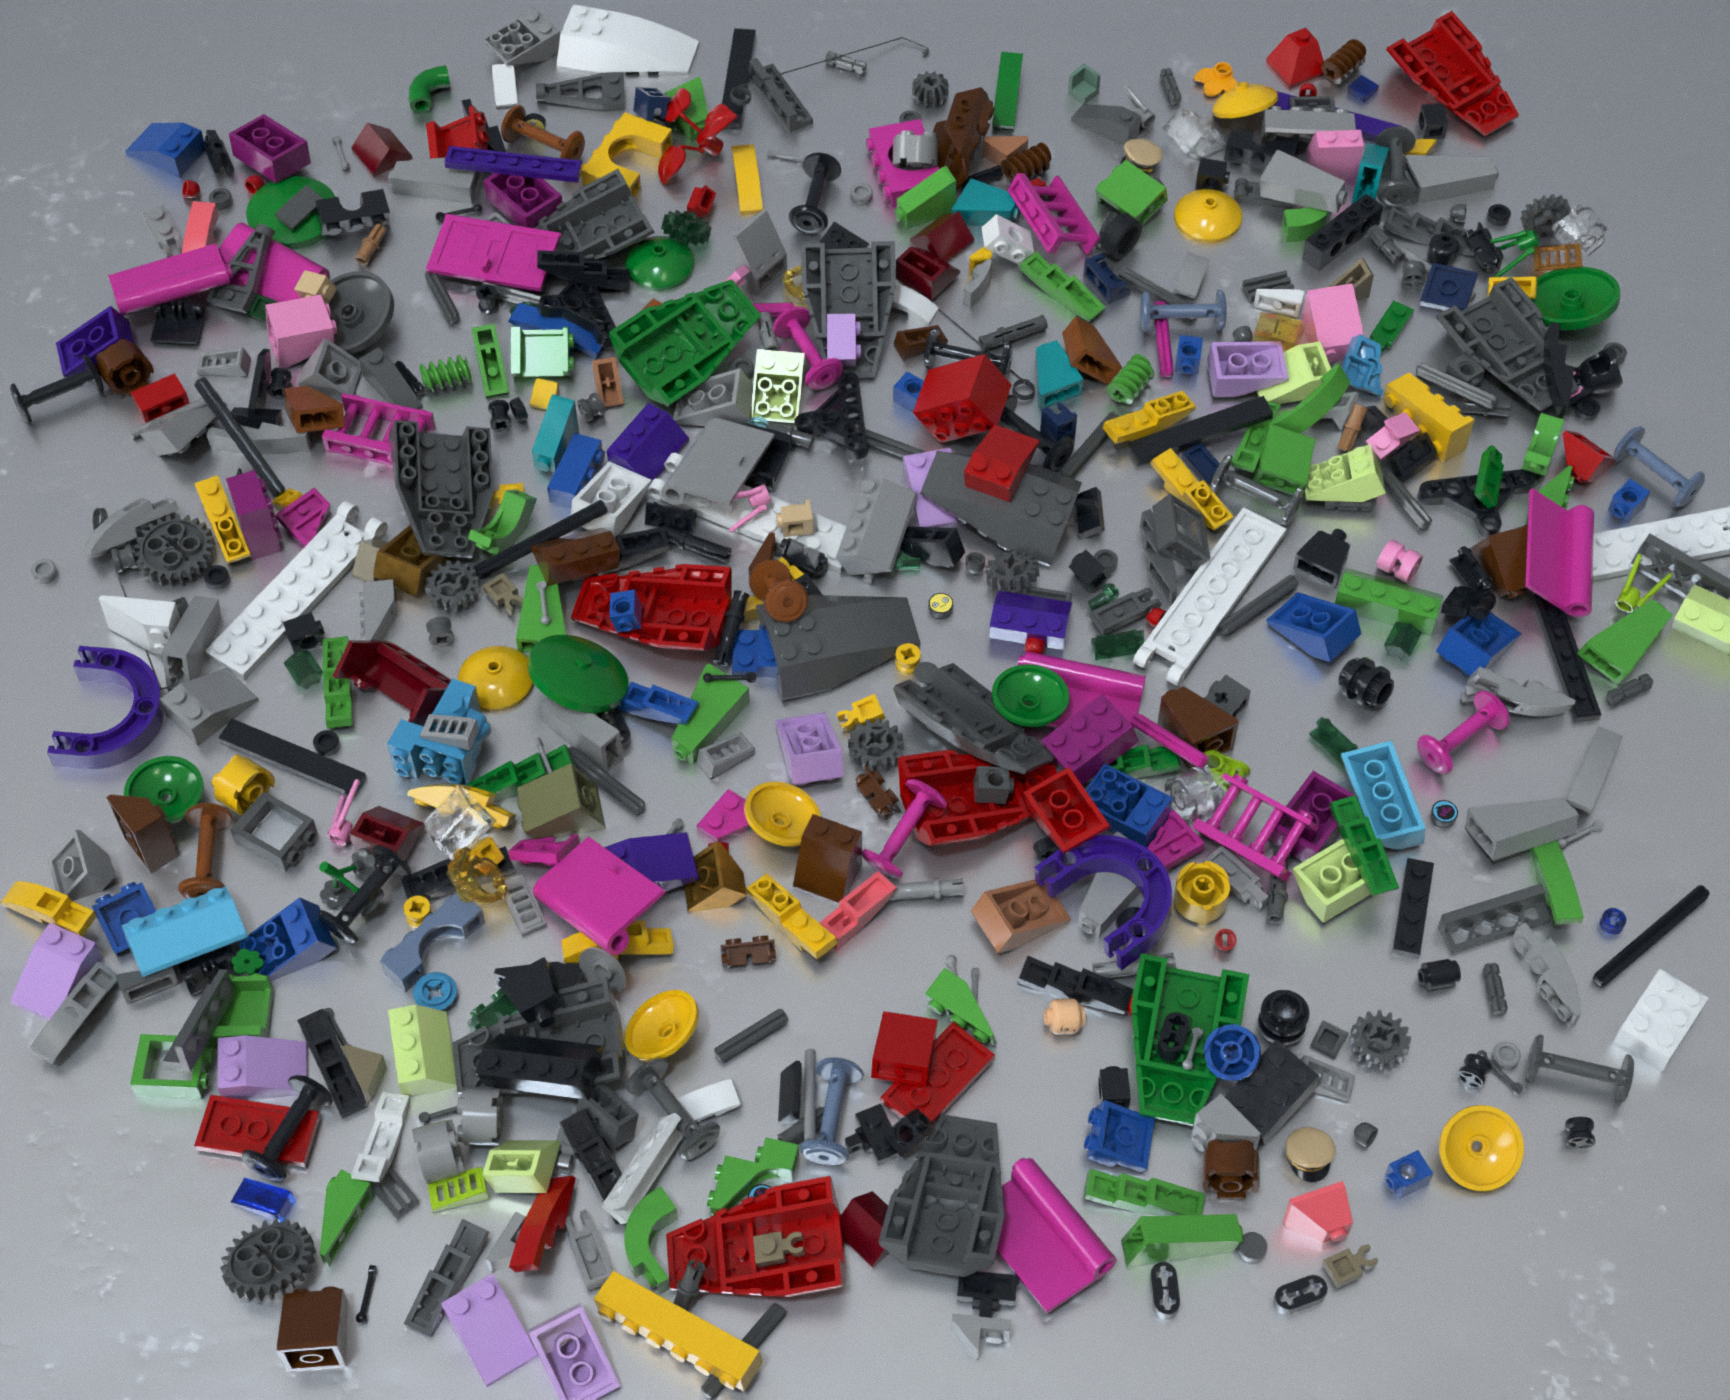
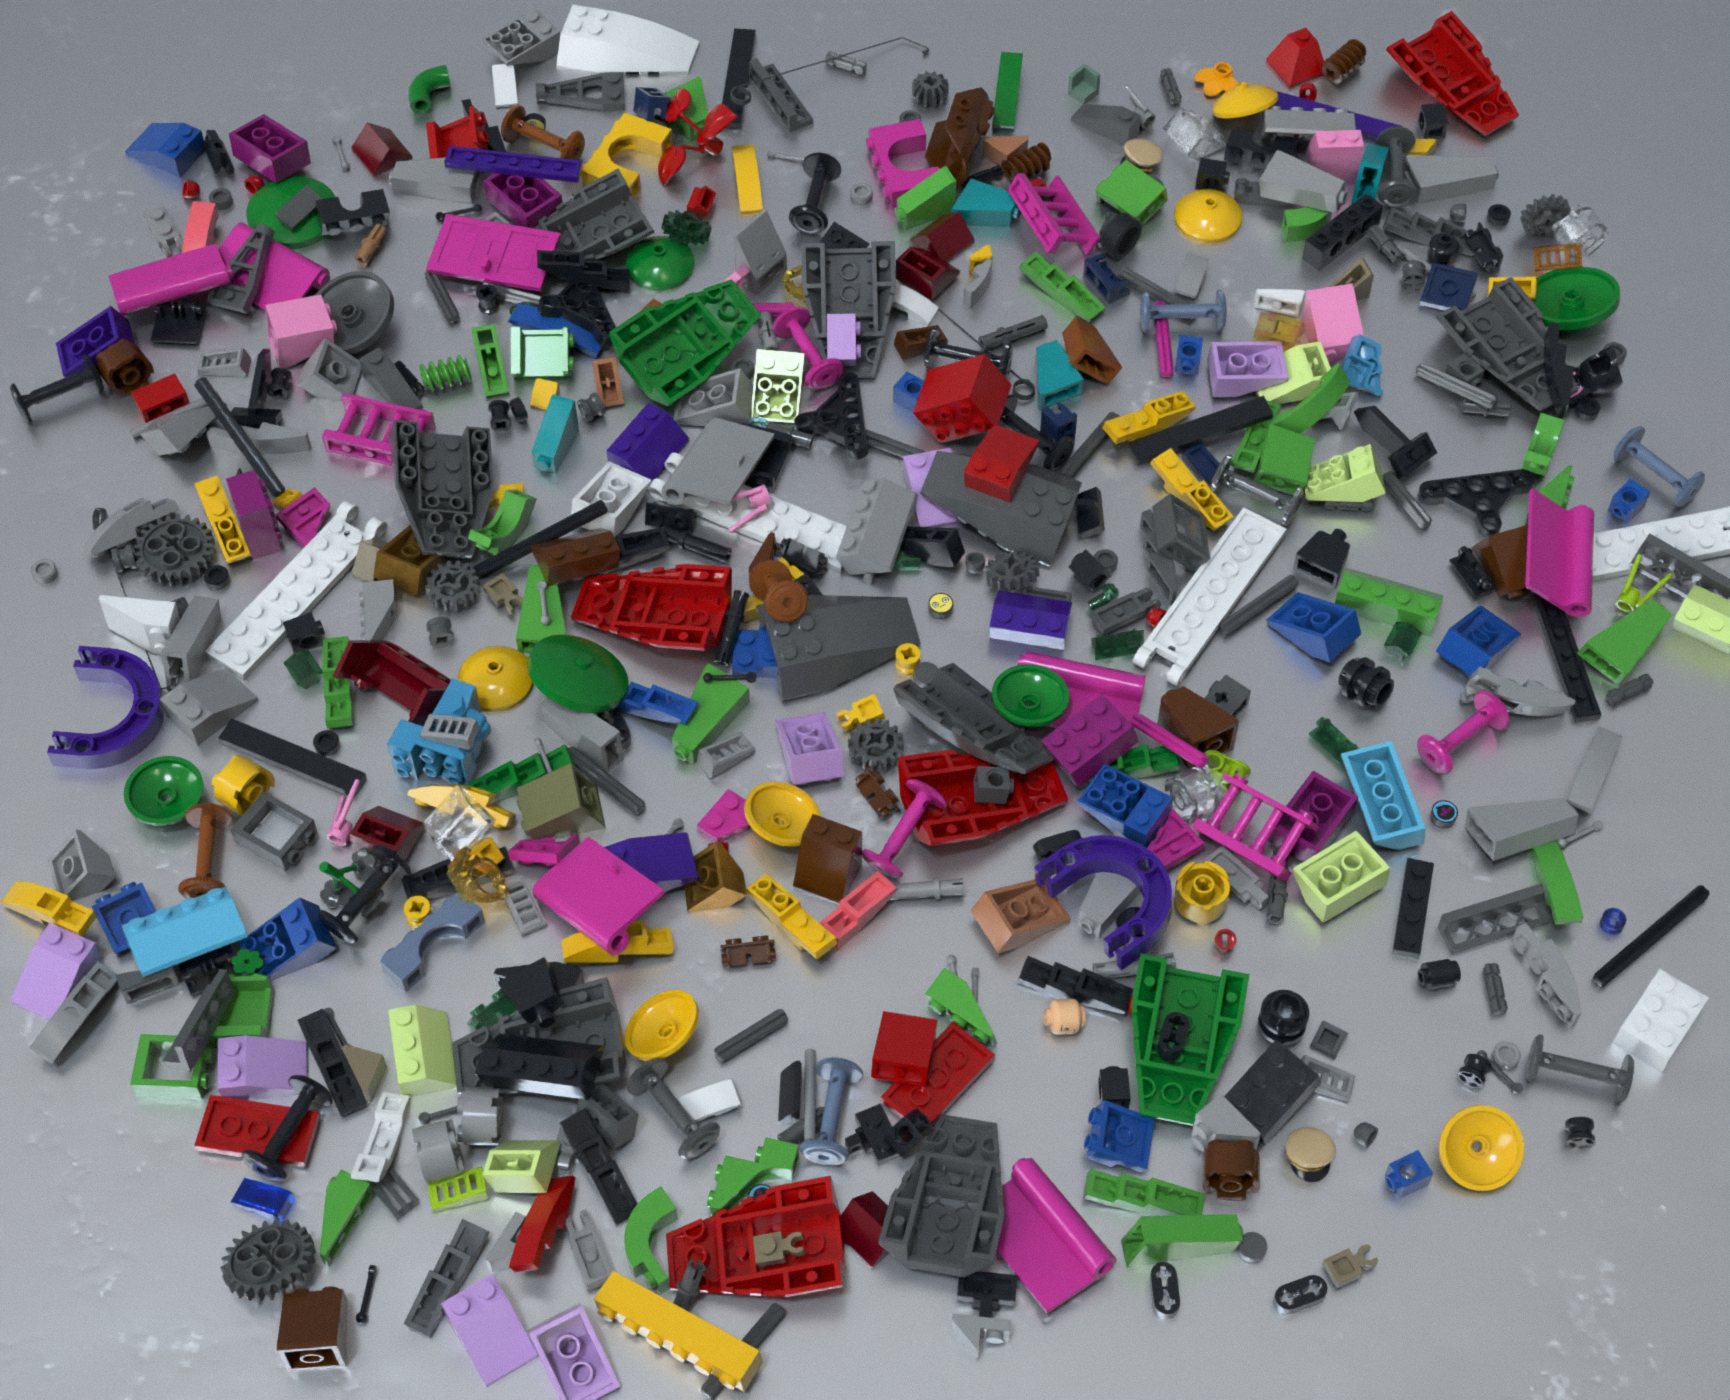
(144, 830): reddish brown slope -> none
(258, 307): dark green tile -> none
(312, 410): dark orange slope -> none
(315, 284): tan brick -> none
(435, 981): dark azure gear -> none
(575, 469): blue brick -> none
(600, 964): light grey dish -> none
(625, 611): blue brick -> none
(643, 1168): white fence -> none
(795, 519): tan brick -> none
(915, 150): light grey brick -> none
(1007, 239): white brick -> none
(1035, 645): red hinge -> none
(1065, 810): red slope -> none
(1131, 380): bright green piece -> none
(1196, 1034): light grey hinge -> none
(1232, 1052): blue cylinder -> none
(1243, 334): dark grey hinge -> none
(1266, 282): dark grey tile -> none
(1312, 102): dark grey tile -> none
(1320, 1214): coral slope -> none
(1352, 427): medium nougat axle -> none
(1362, 88): clear blue tile -> none
(1363, 846): green slope -> none
(1379, 1039): dark grey gear -> none
(1391, 325): green hinge -> none
(1393, 435): bright pink slope -> none
(1395, 553): bright pink wheel -> none
(1443, 423): yellow wedge -> none
(1465, 602): black plate -> none
(1489, 477): green hinge -> none
(1525, 240): green plant -> none
(1586, 457): red slope -> none

